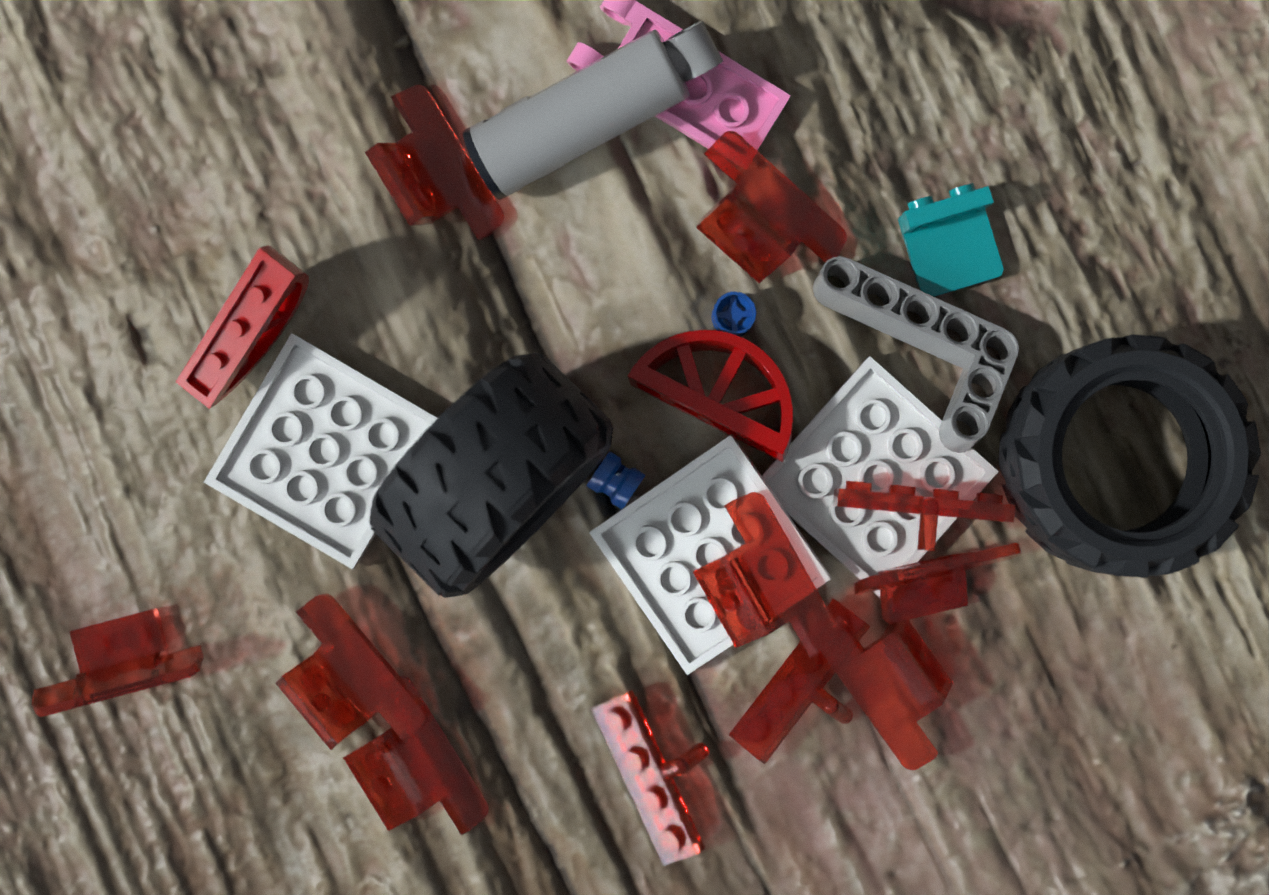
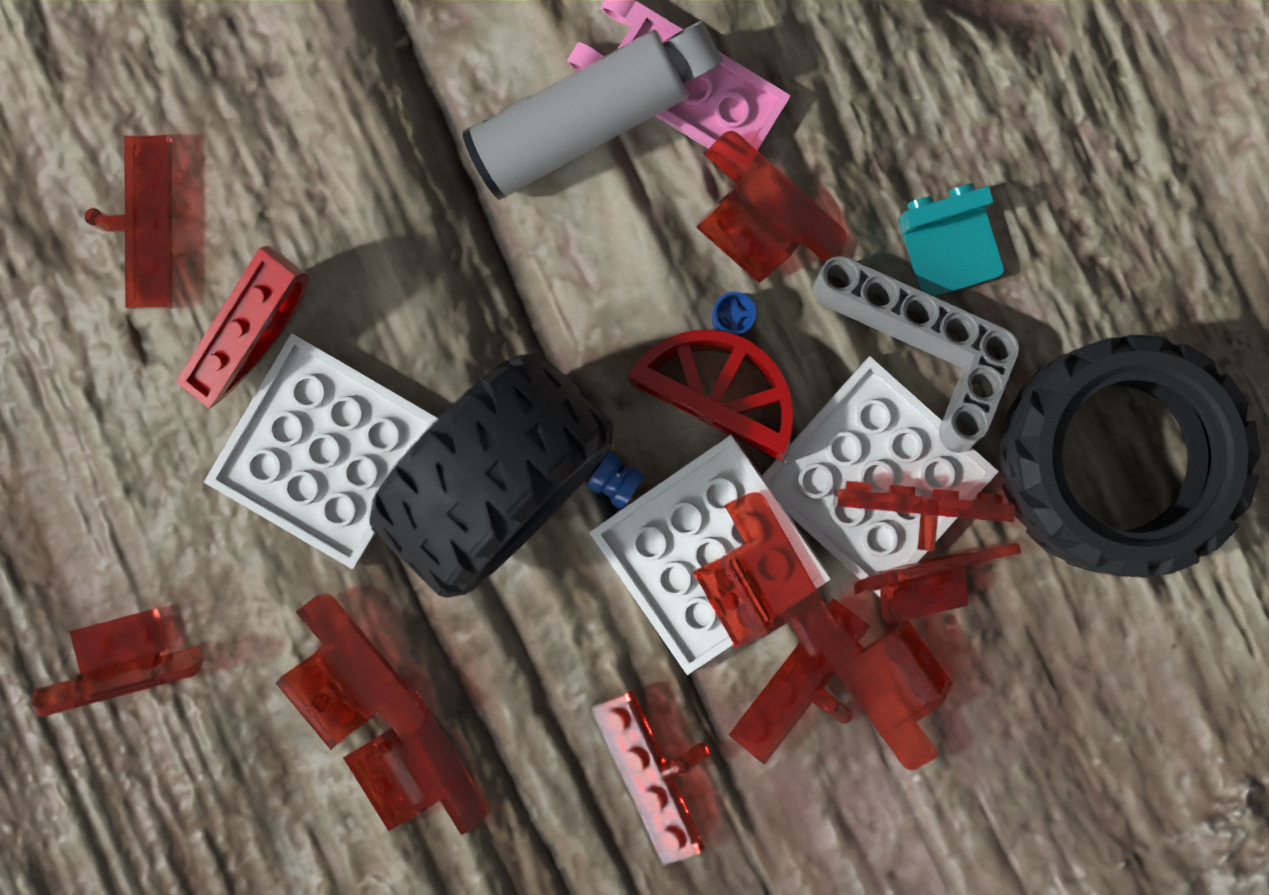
(145, 222): none -> clear red plate
(431, 169): clear red plate -> none

